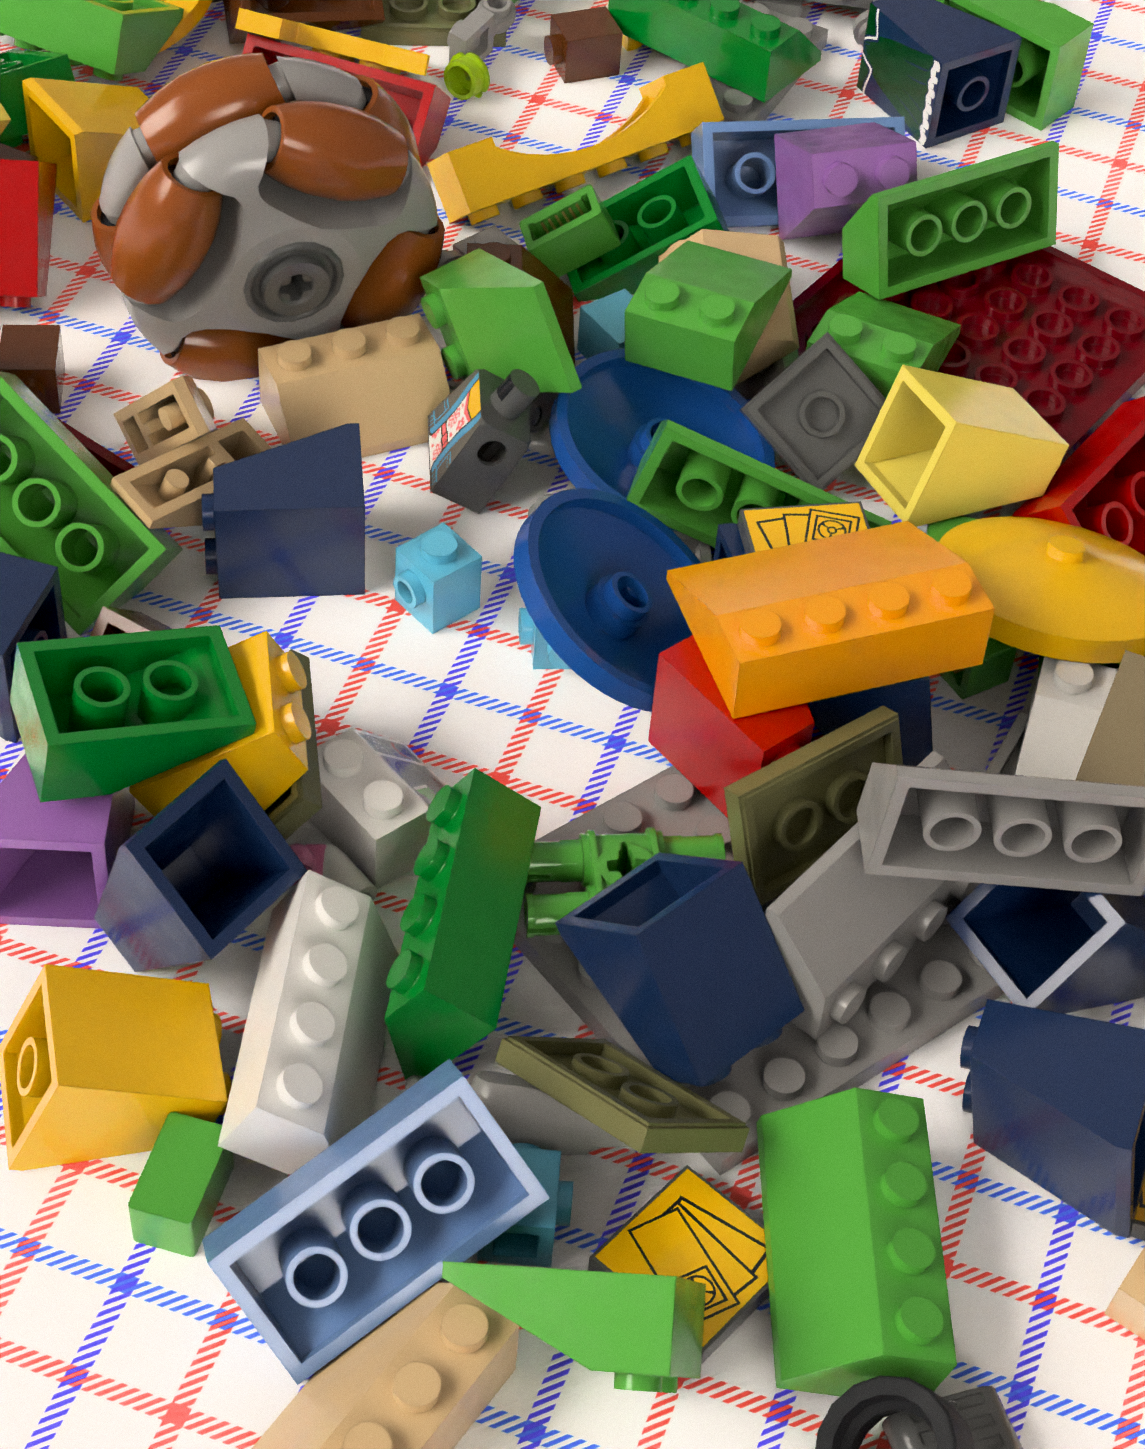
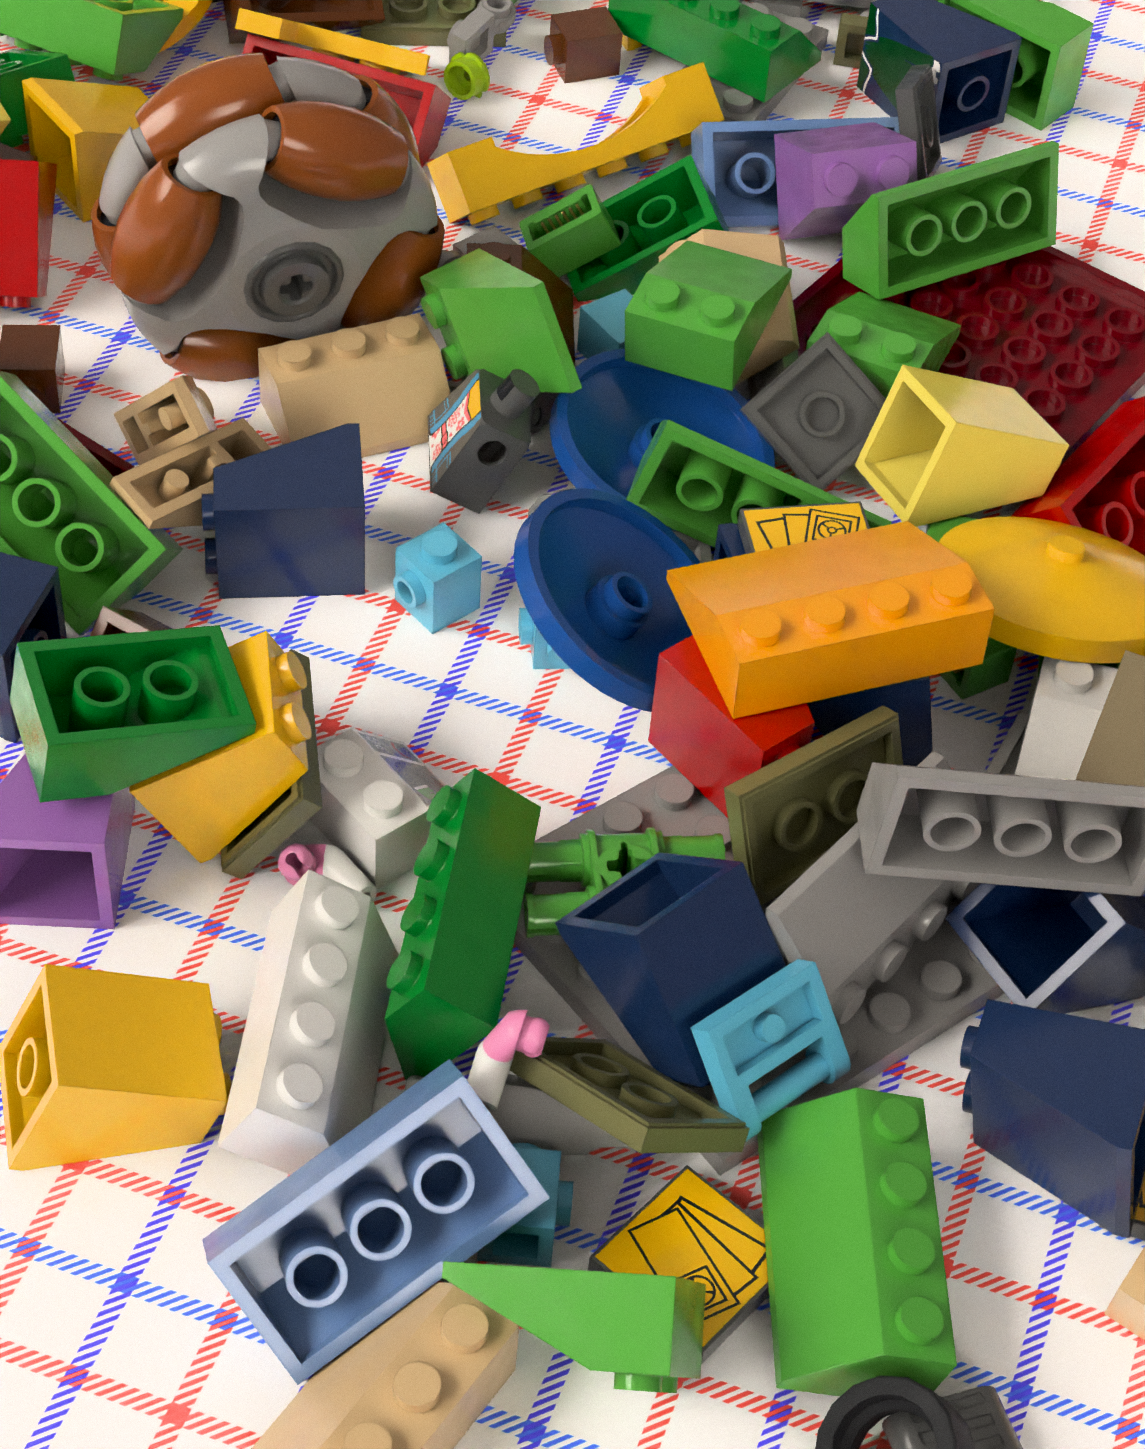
(180, 1185): bright green piece -> none
(195, 875): dark blue slope -> none
(497, 1051): none -> arm
(764, 1031): none -> medium azure plate
(850, 40): none -> olive plate
(919, 117): none -> dark grey tile

